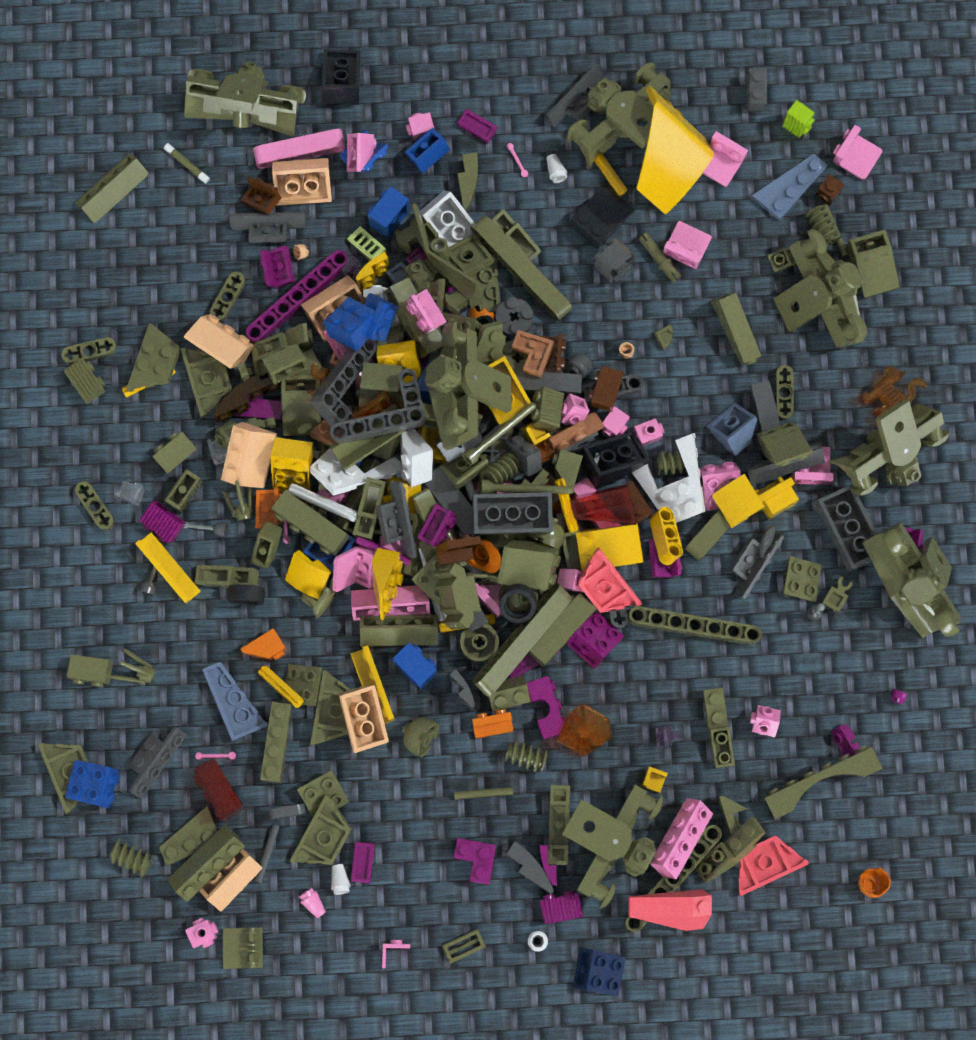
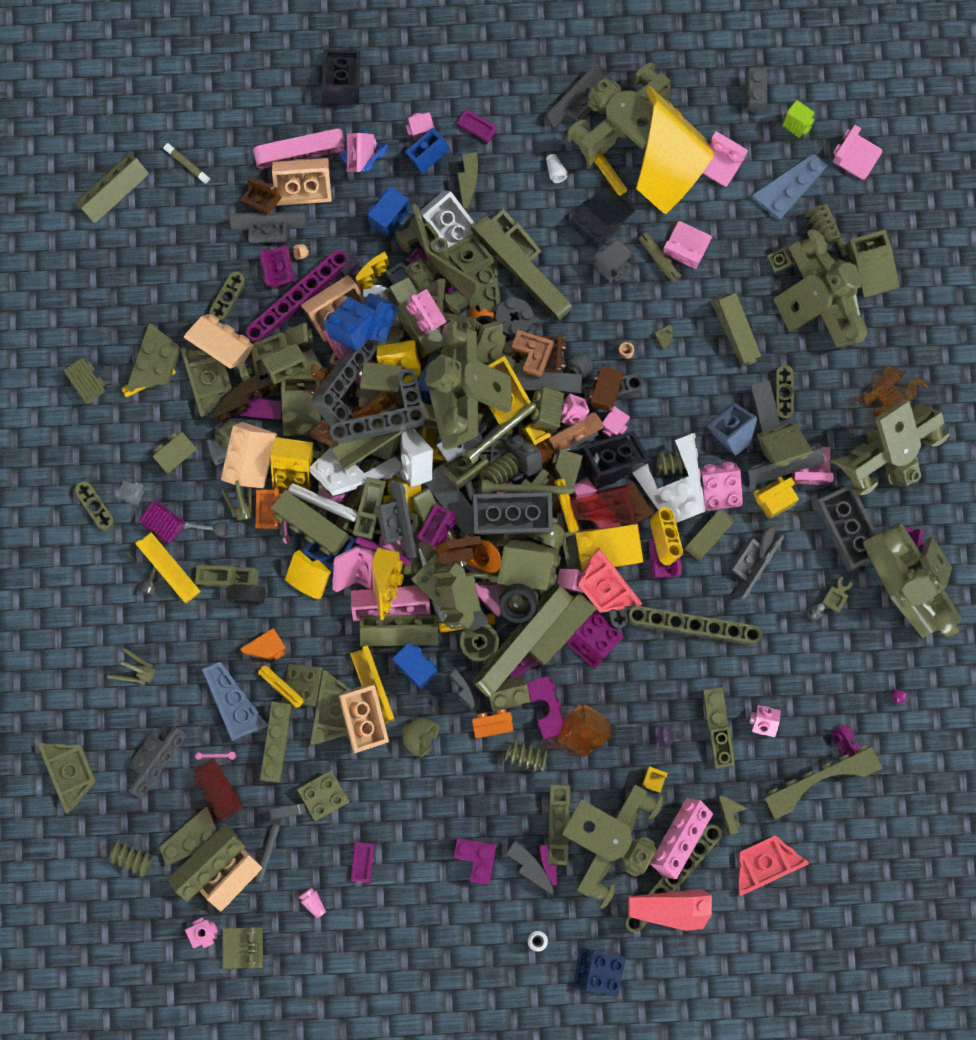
(89, 669): olive brick -> none
(92, 784): blue bracket -> none
(102, 343): olive beam -> none
(183, 491): olive brick -> none
(243, 99): olive piece -> none
(264, 424): olive plate -> none
(266, 545): olive brick -> none
(322, 603): olive piece -> none
(323, 836): olive wing -> none
(340, 882): white cone -> none
(370, 239): yellowish green slope -> none
(393, 944): bright pink bracket -> none
(448, 953): olive tile -> none
(483, 793): olive bar -> none
(524, 173): bright pink hinge -> none
(560, 908): magenta brick -> none
(649, 432): bright pink brick -> none
(731, 852): olive slope -> none
(738, 501): yellow slope -> none
(801, 579): olive hinge -> none
(829, 190): reddish brown brick -> none
(874, 882): orange hair -> none

